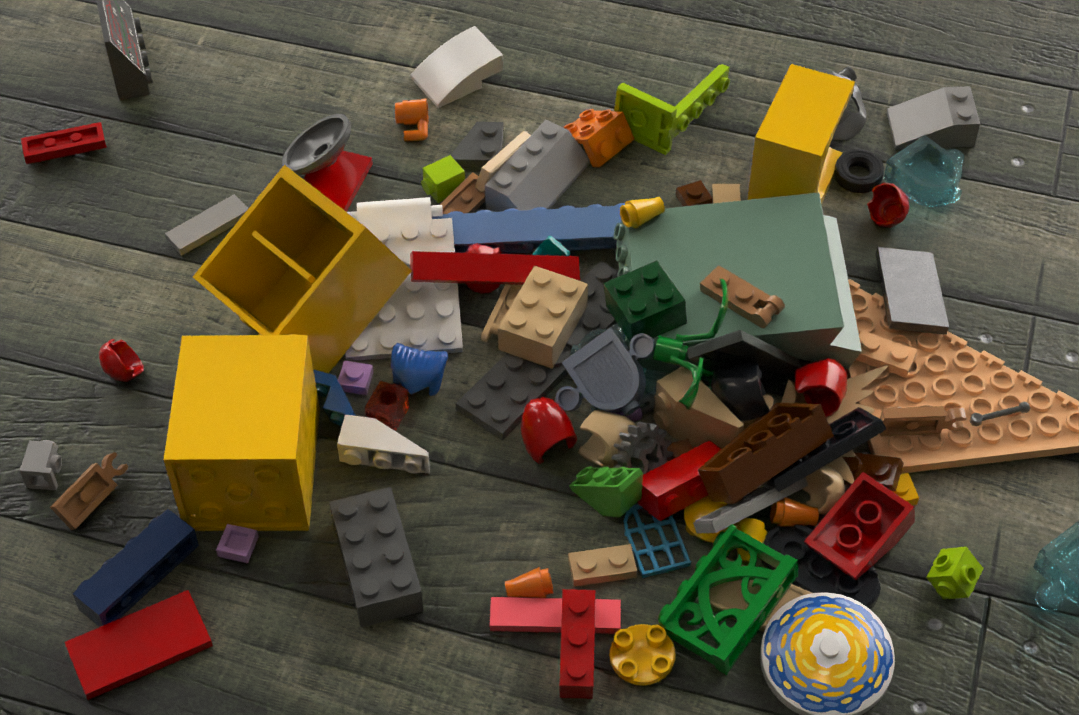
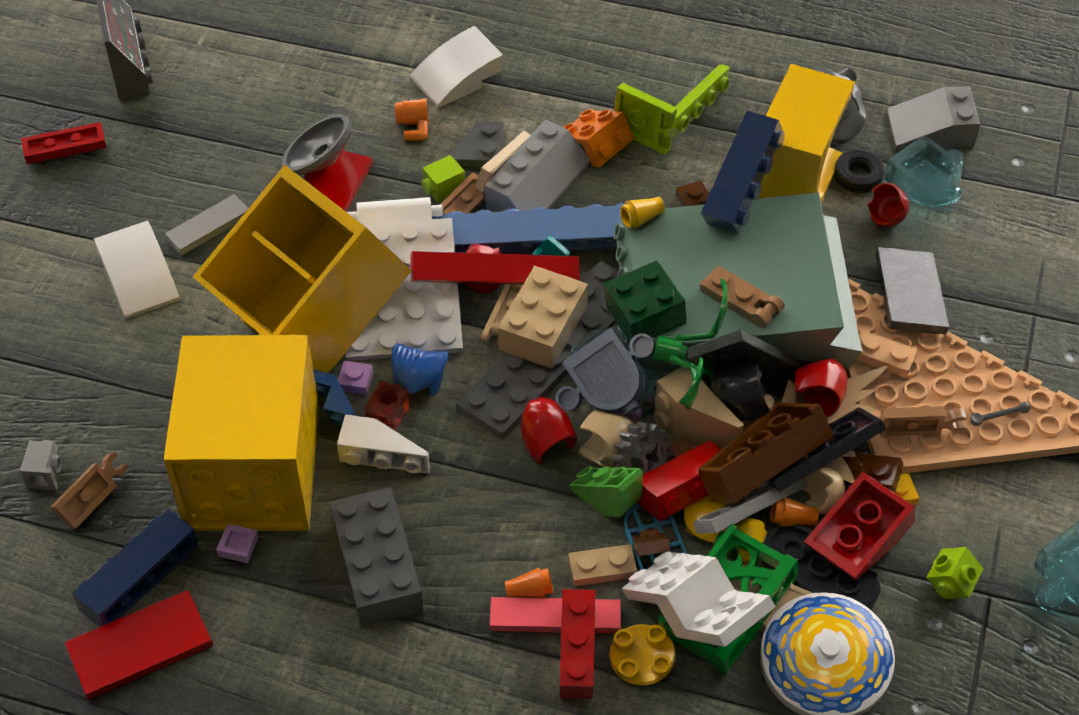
(120, 361): red hair -> none
(136, 269): none -> white slope
(650, 542): none -> reddish brown plate
(697, 598): none -> white bracket
(742, 172): none -> dark blue brick

